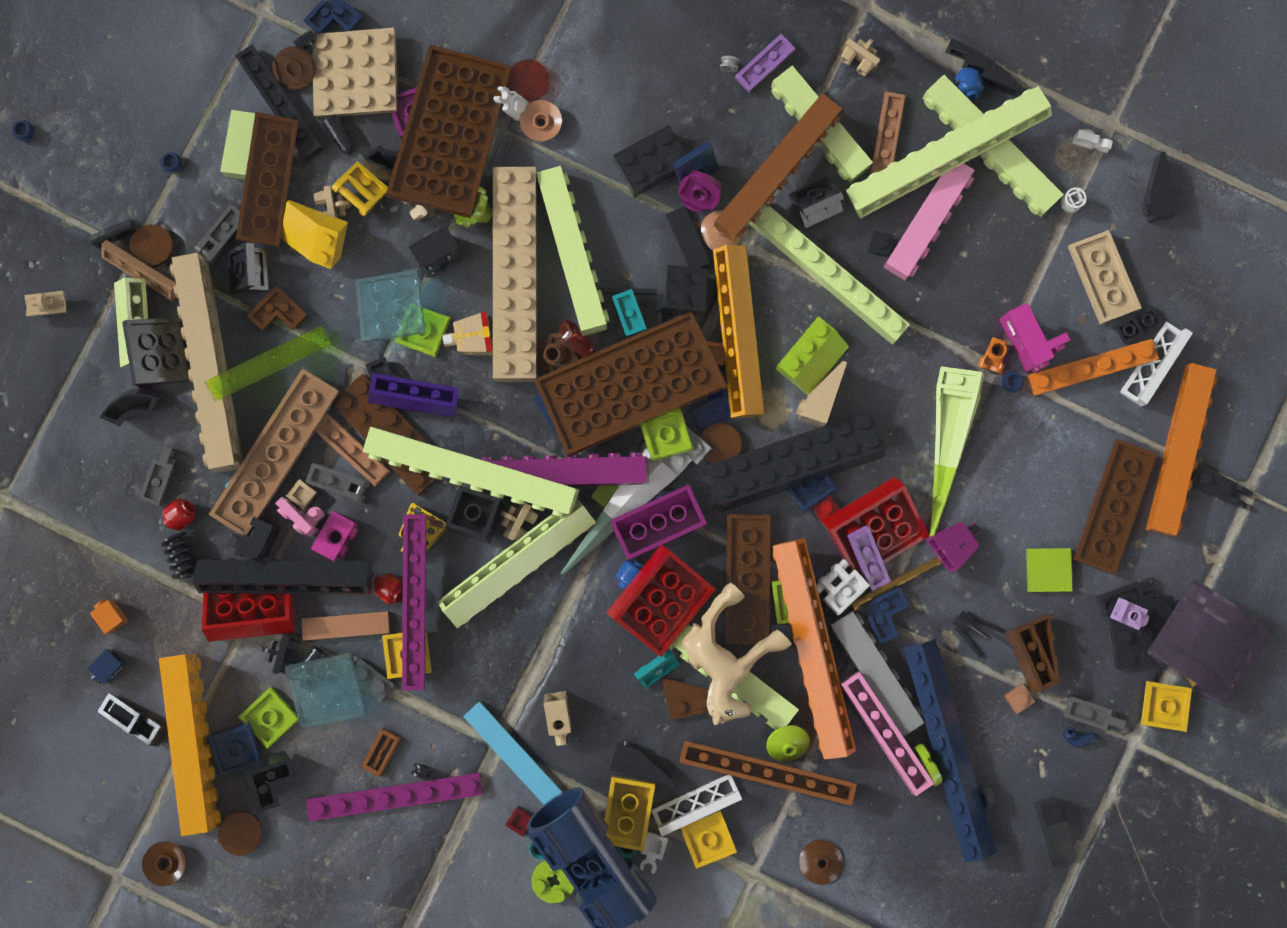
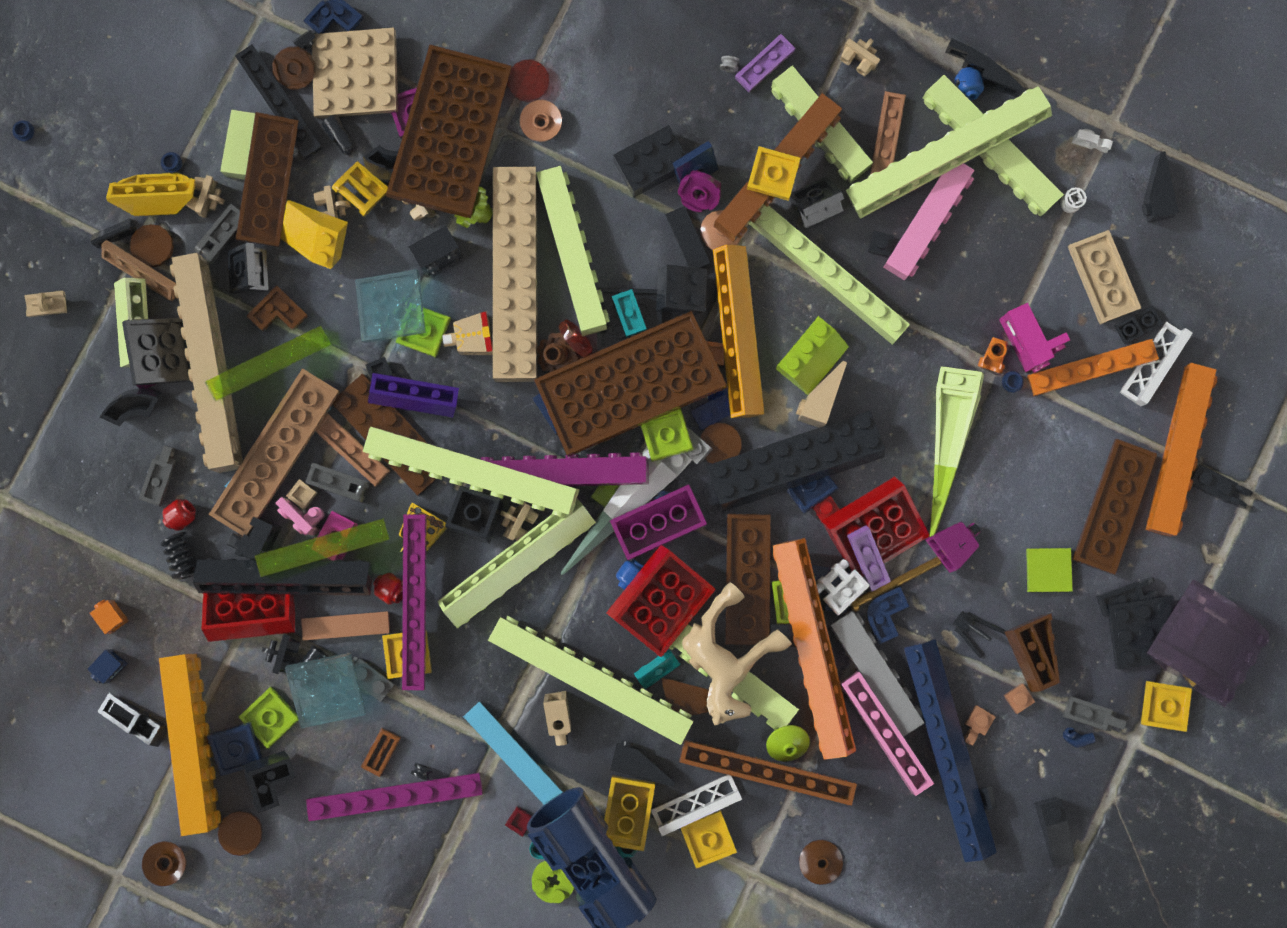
(152, 193): none -> yellow wedge
(208, 197): none -> tan hips
(321, 547): none -> clear neon green plate
(513, 102): white plate -> none
(590, 680): none -> yellowish green brick
(654, 849): white plate -> none
(773, 173): none -> yellow plate
(924, 758): lime tile -> none
(979, 723): none -> nougat plate
(1123, 611): lavender brick -> none

